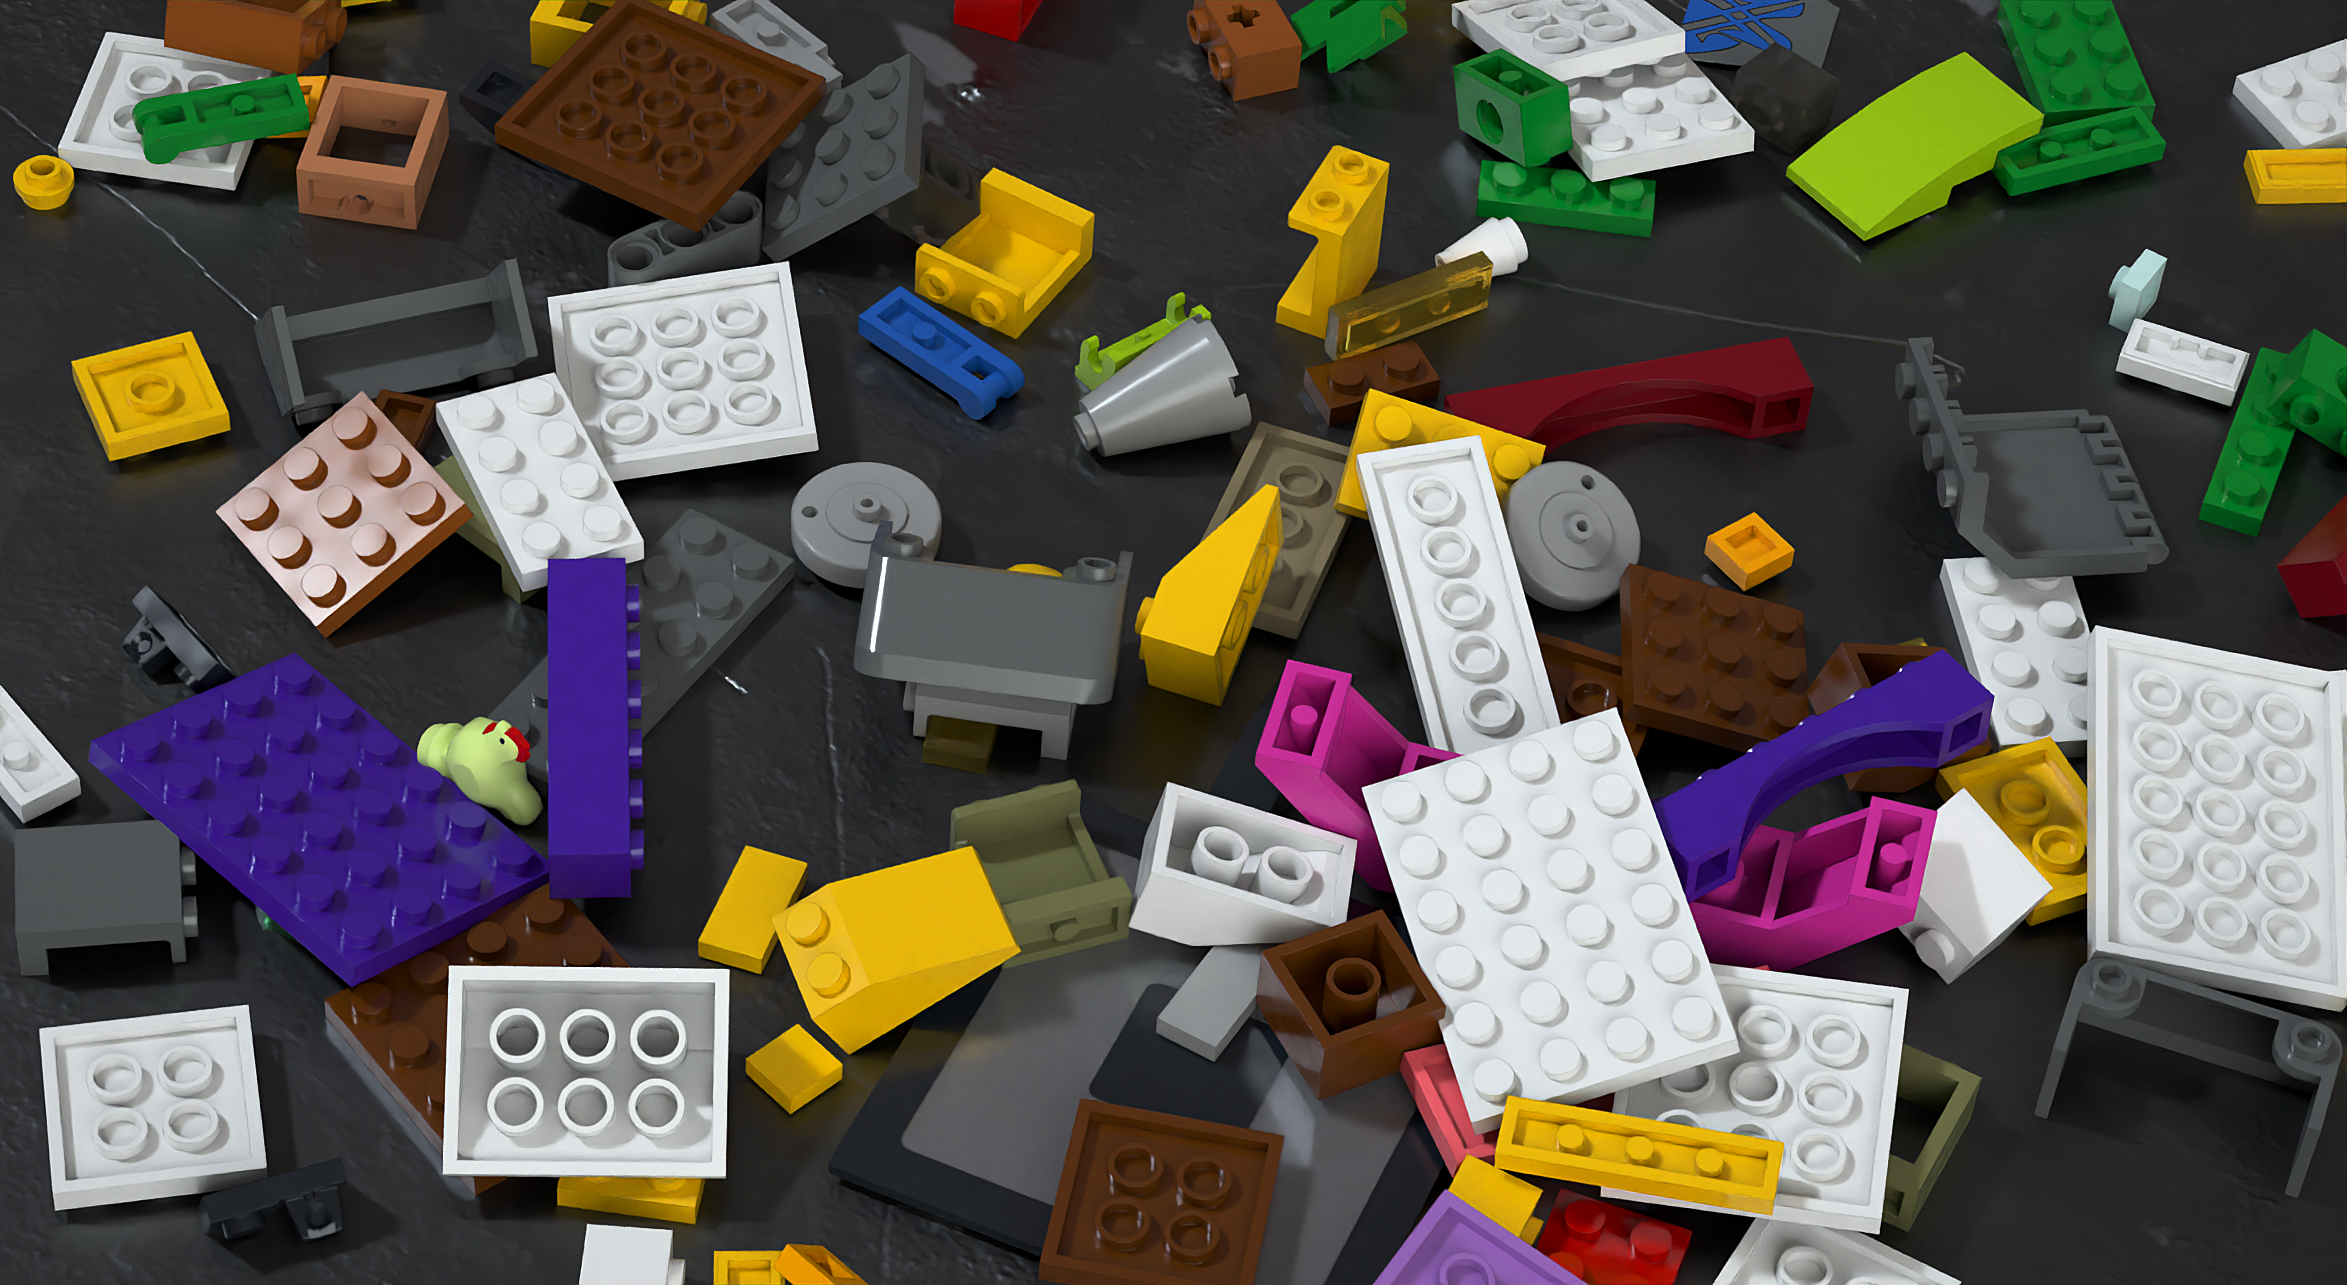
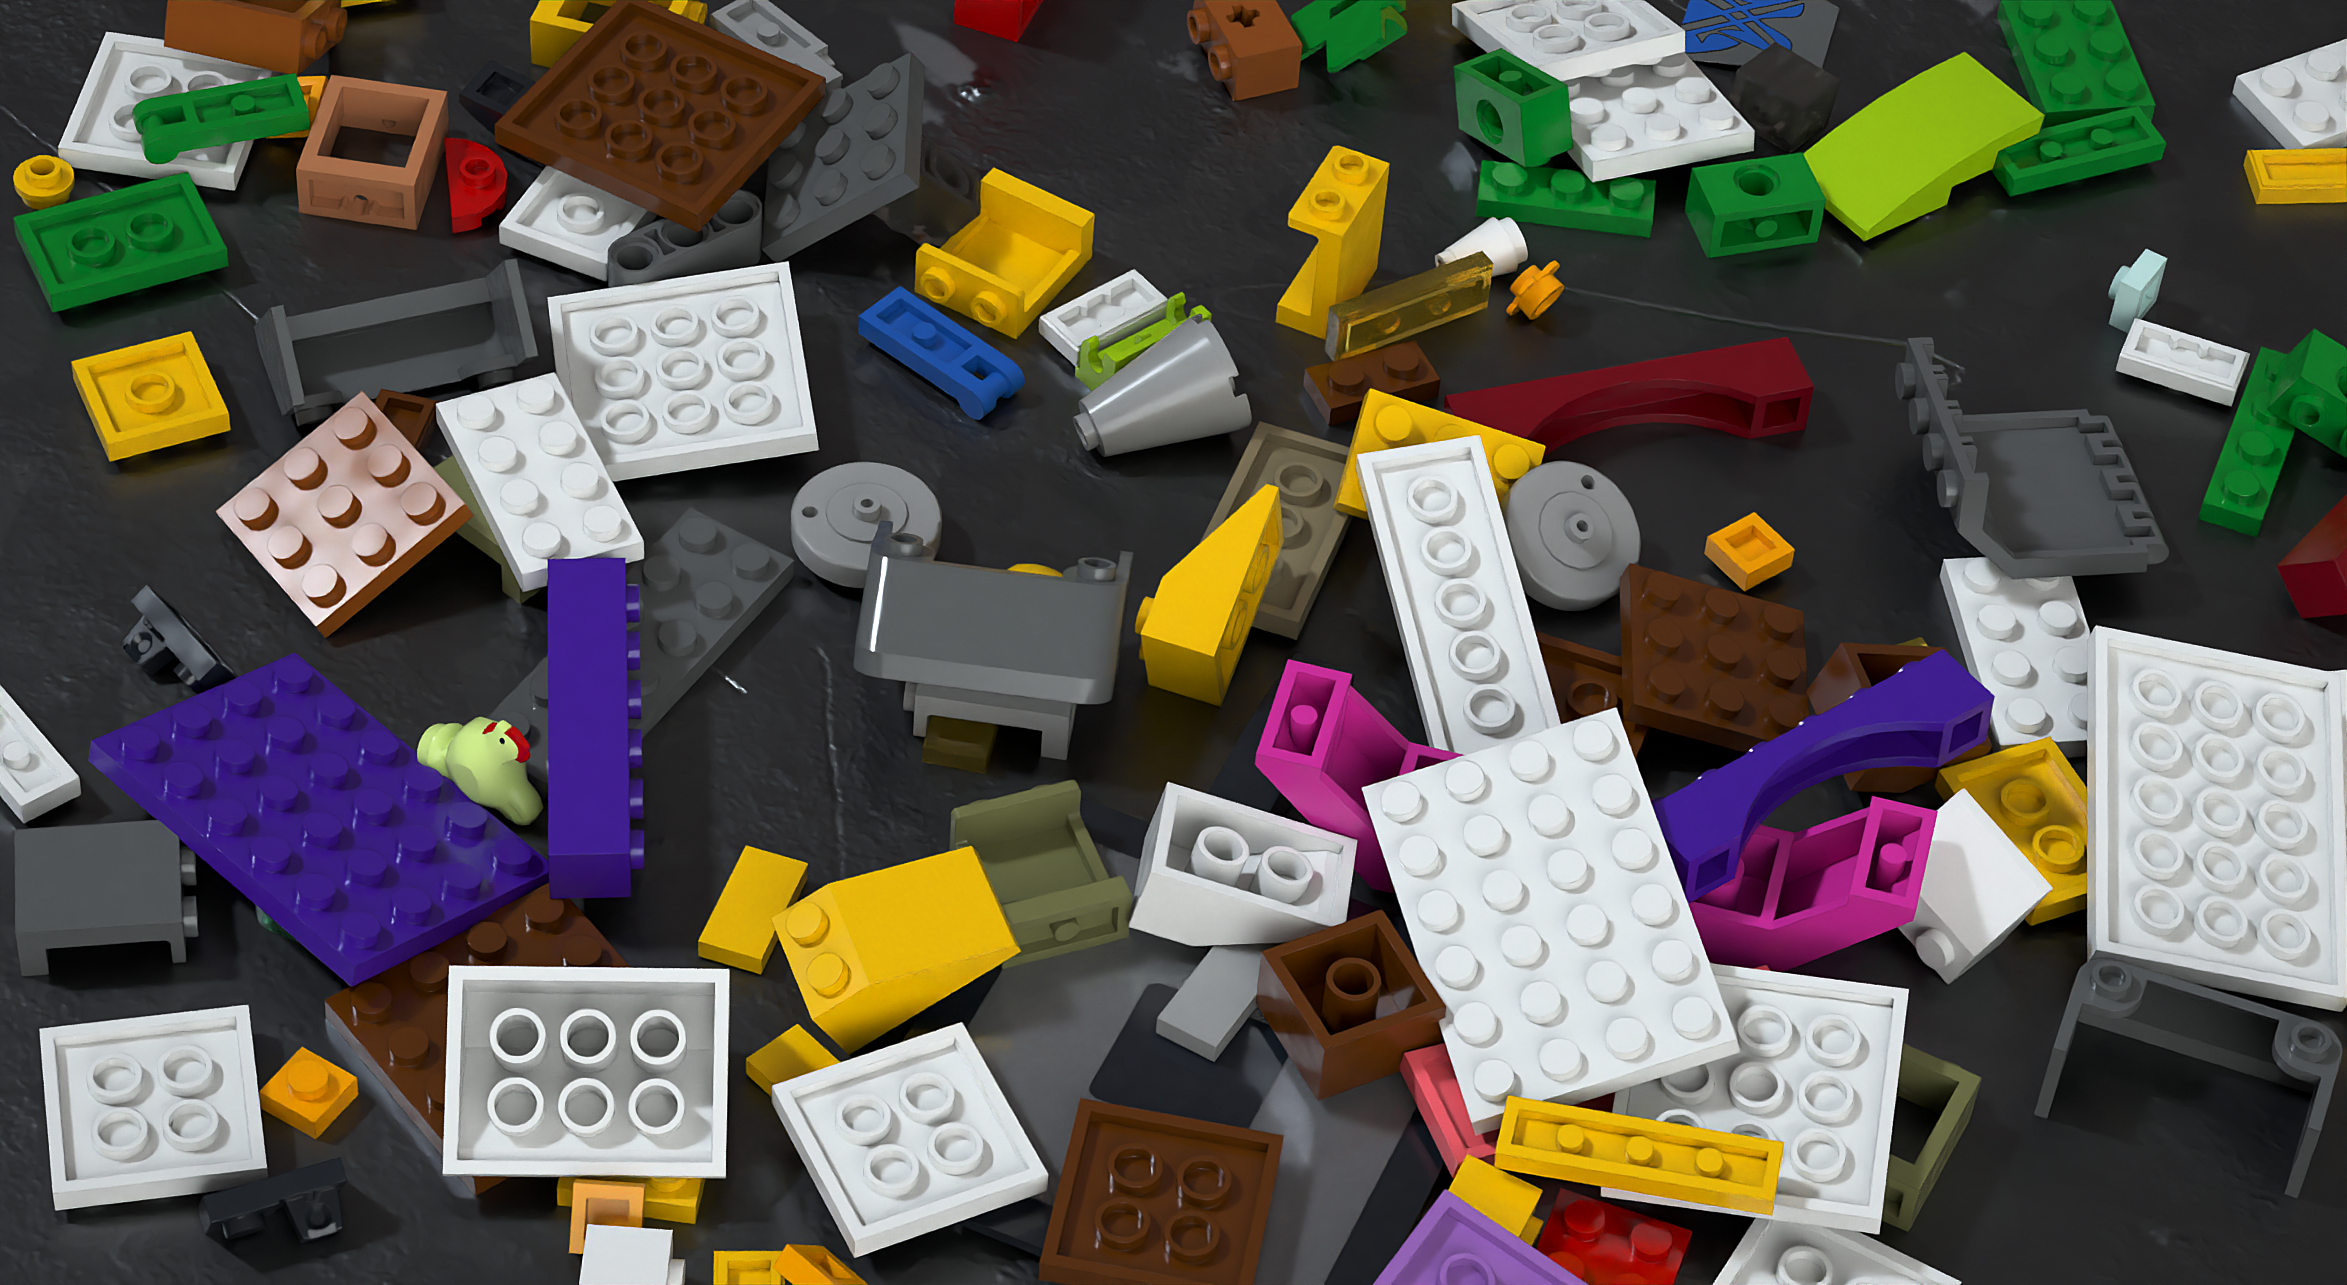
(120, 241): none -> green plate
(308, 1093): none -> light orange plate
(475, 182): none -> red plate
(570, 222): none -> white plate
(604, 1204): none -> light orange plate
(909, 1139): none -> white plate
(1108, 312): none -> white plate
(1535, 290): none -> light orange plate
(1755, 205): none -> green brick

